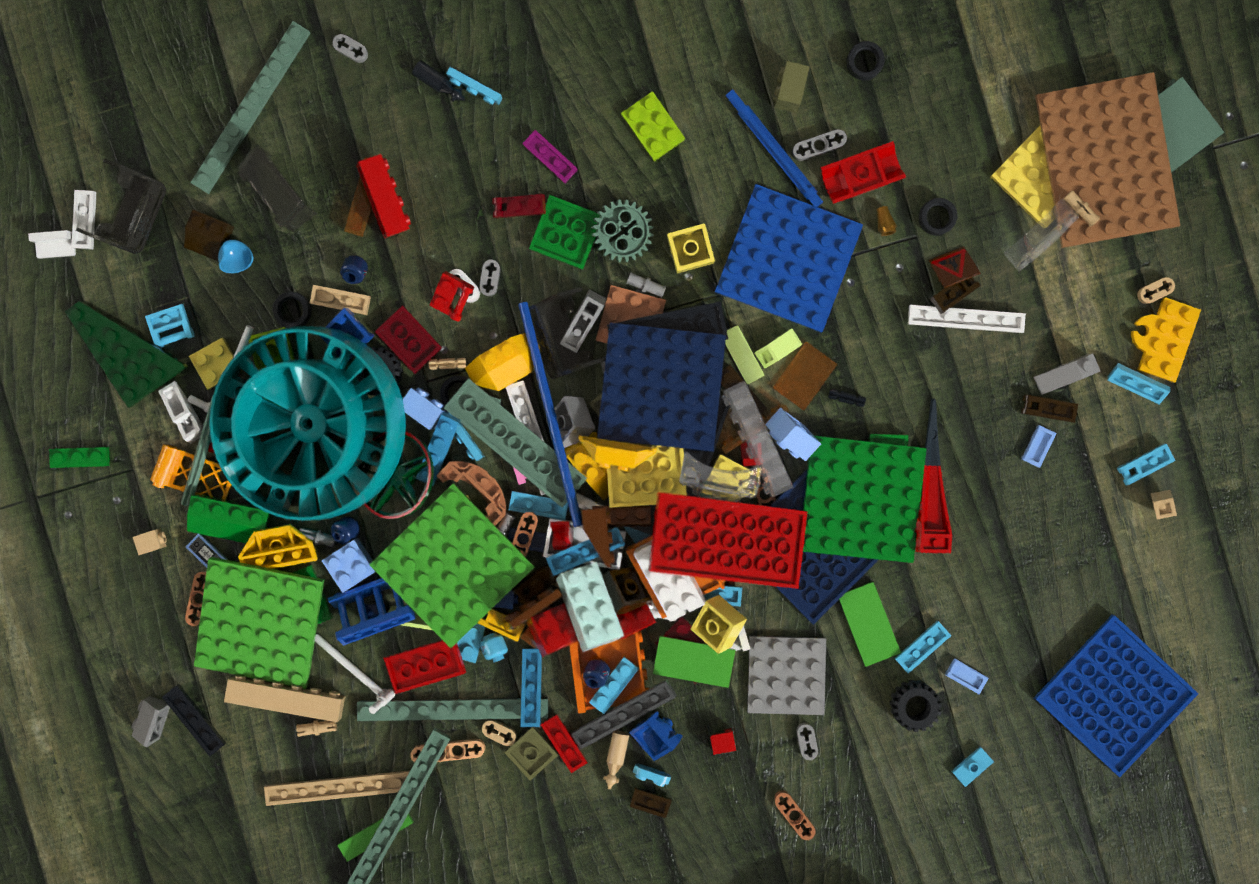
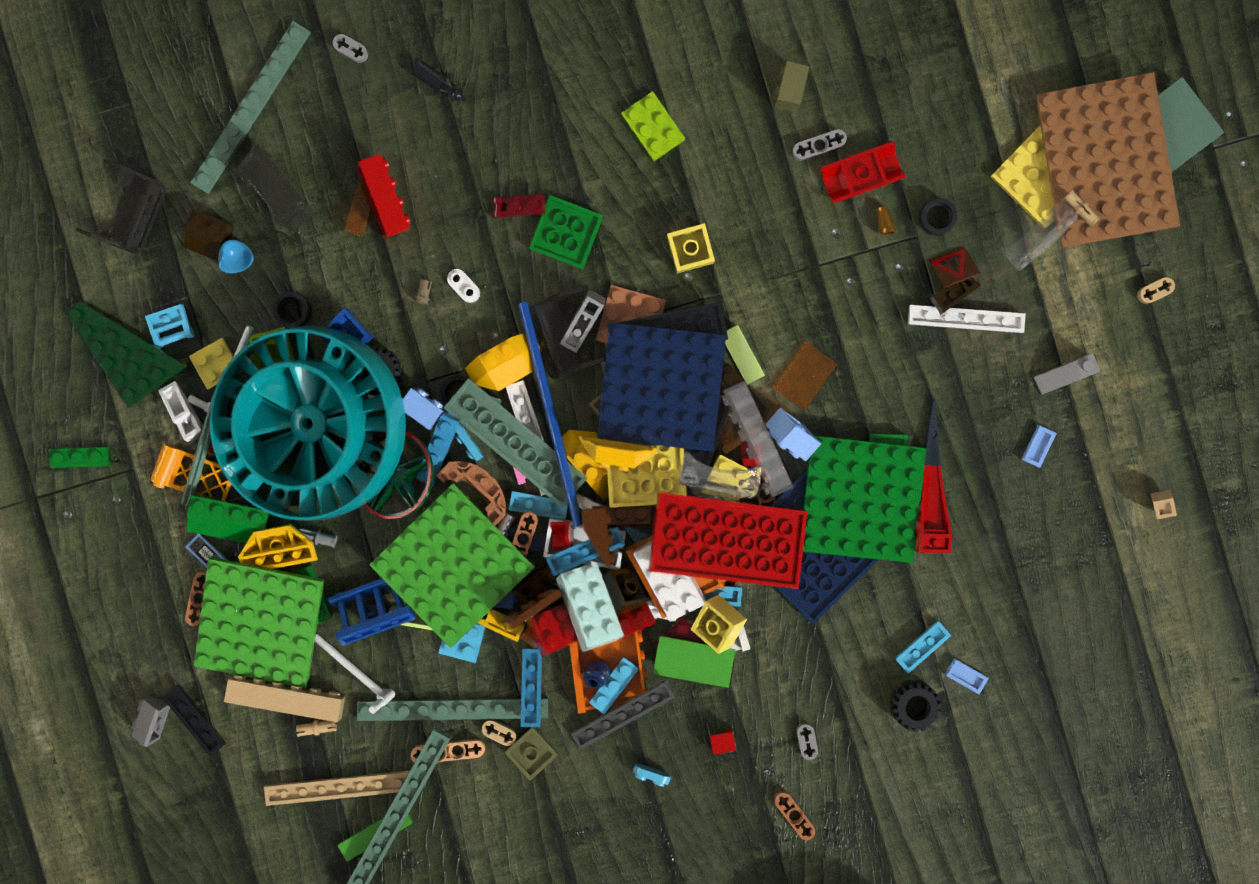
(53, 244): white panel -> none
(83, 218): white plate -> none
(150, 541): tan brick -> none
(340, 299): tan plate -> none
(345, 530): dark blue head -> none
(349, 565): light blue brick -> none
(354, 269): dark blue head -> none
(408, 339): dark red plate -> none
(423, 292): none -> dark tan pin
(424, 666): red tile -> none
(446, 292): red plate -> none
(449, 363): tan axle -> none
(474, 87): medium azure plate -> none
(493, 647): medium azure head -> none
(494, 279): light grey beam -> none
(550, 156): magenta plate -> none
(564, 743): red plate -> none
(573, 419): light grey slope -> none
(612, 217): sand green gear -> none
(616, 756): tan wheel -> none
(646, 284): light grey pin -> none
(650, 802): dark brown plate -> none
(656, 736): blue brick -> none
(775, 149): blue piece -> none
(778, 348): yellowish green slope -> none
(786, 675): light grey plate -> none
(788, 258): blue plate -> none
(846, 397): black axle -> none
(869, 624): bright green tile -> none
(874, 48): black tyre -> none
(972, 766): medium azure plate -> none
(1050, 408): dark brown plate -> none
(1116, 695): blue plate -> none
(1138, 383): medium azure plate -> none
(1146, 464): medium azure plate -> none
(1165, 338): yellow plate -> none

